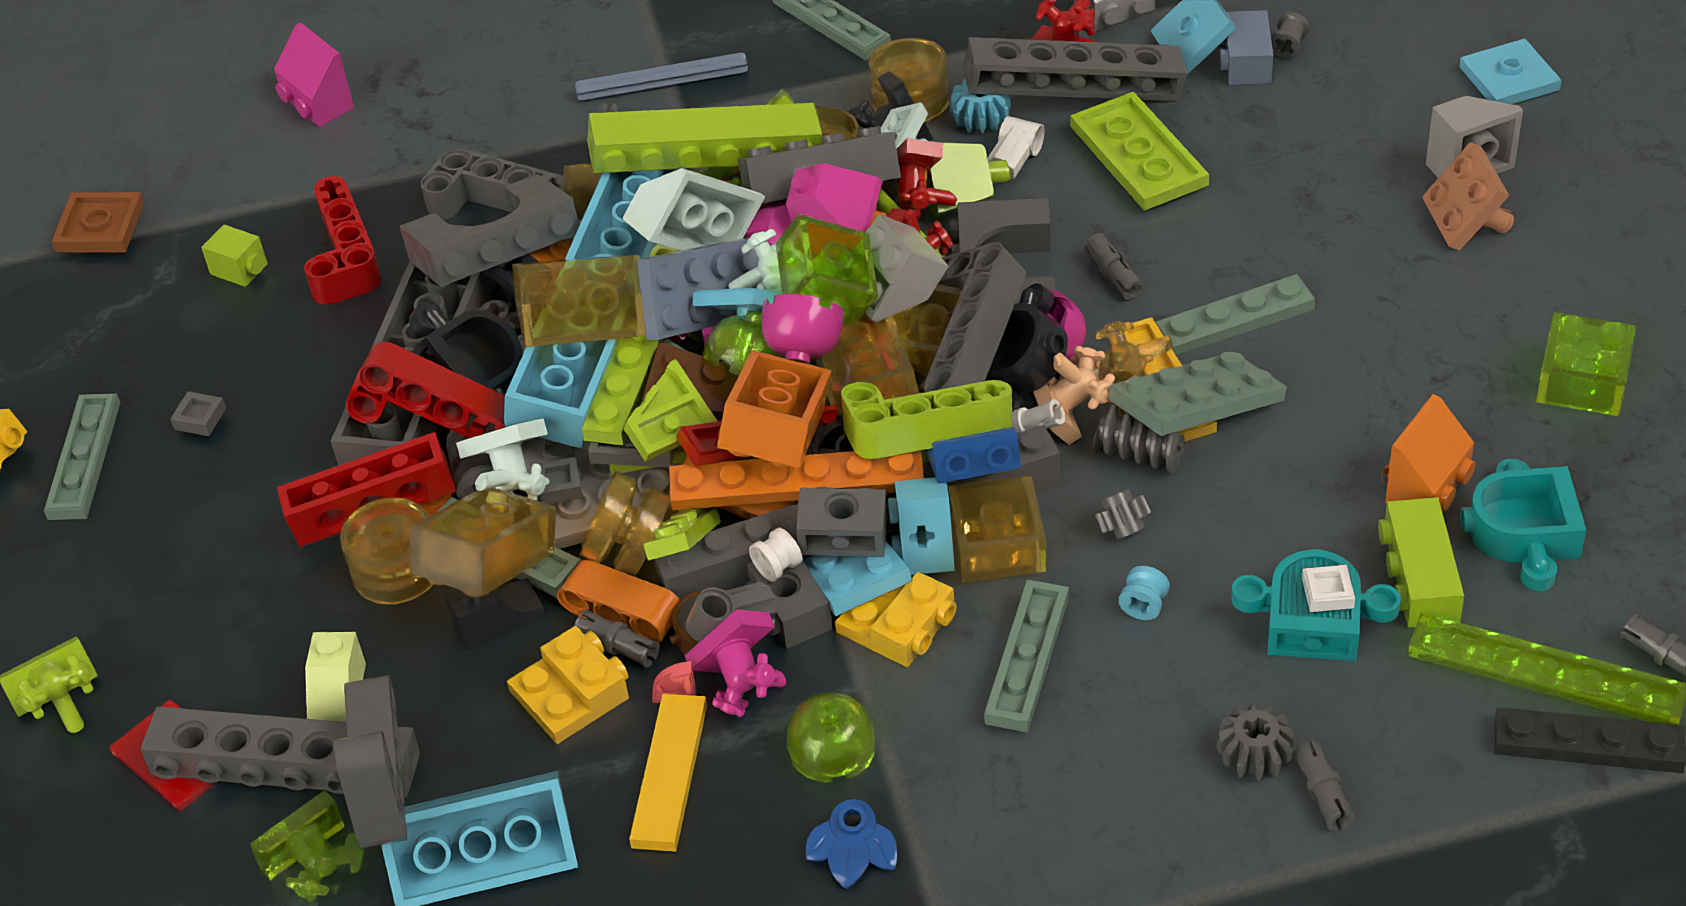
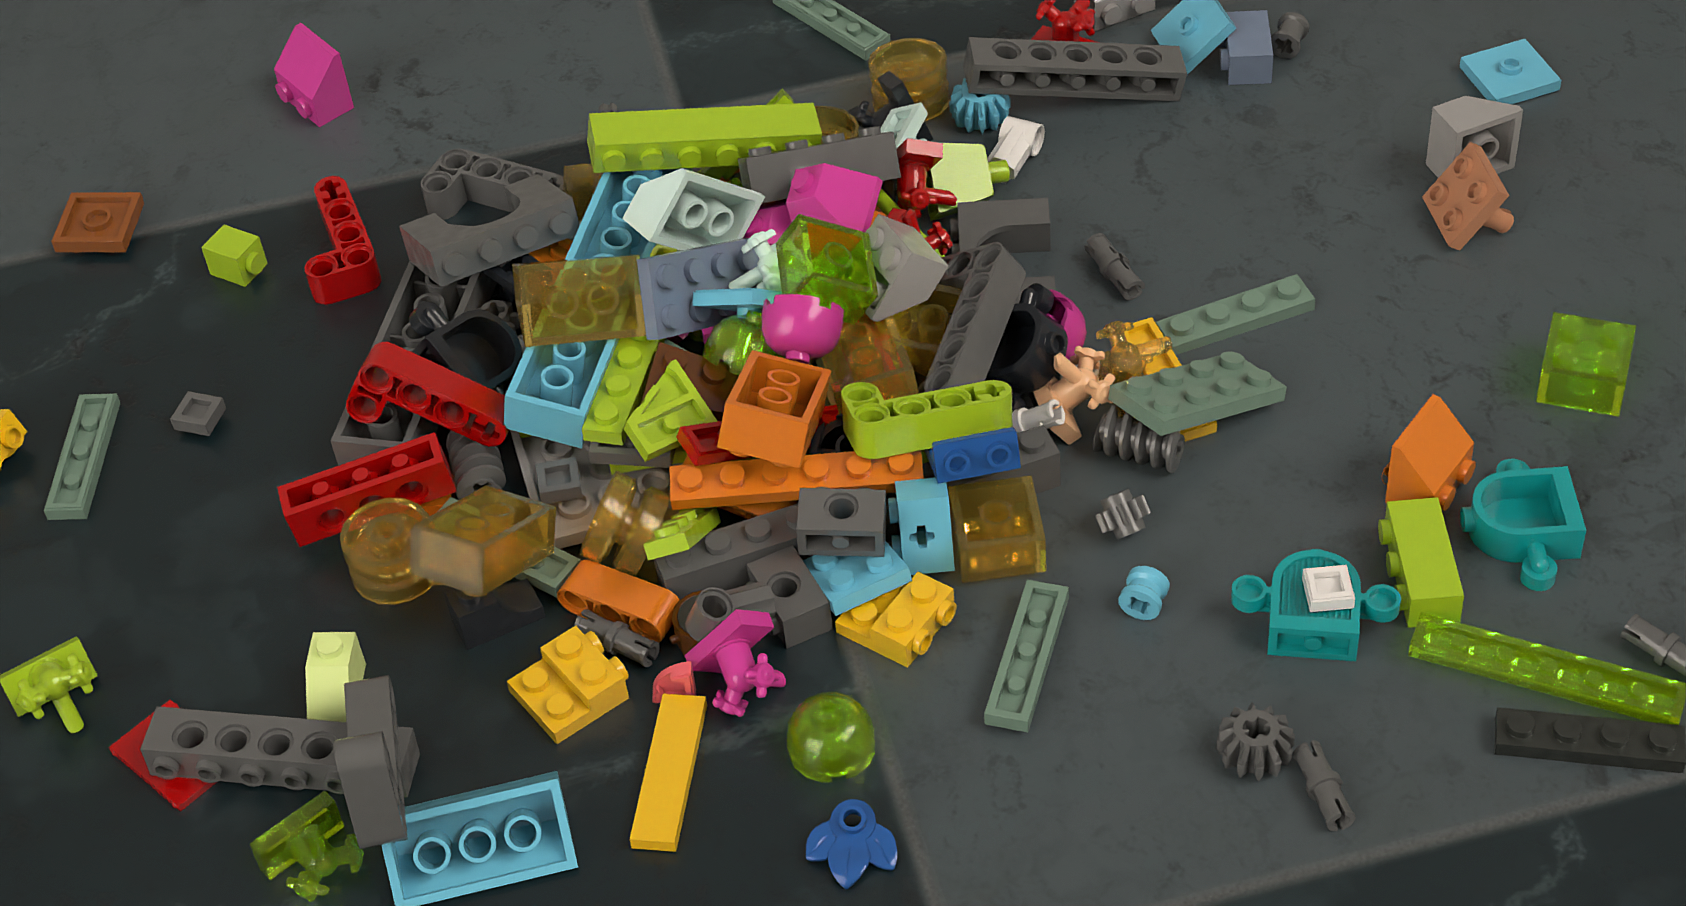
(507, 458): light aqua piece -> none
(661, 76): sand blue axle -> none
(775, 554): white wheel -> none
(1139, 151): lime plate -> none

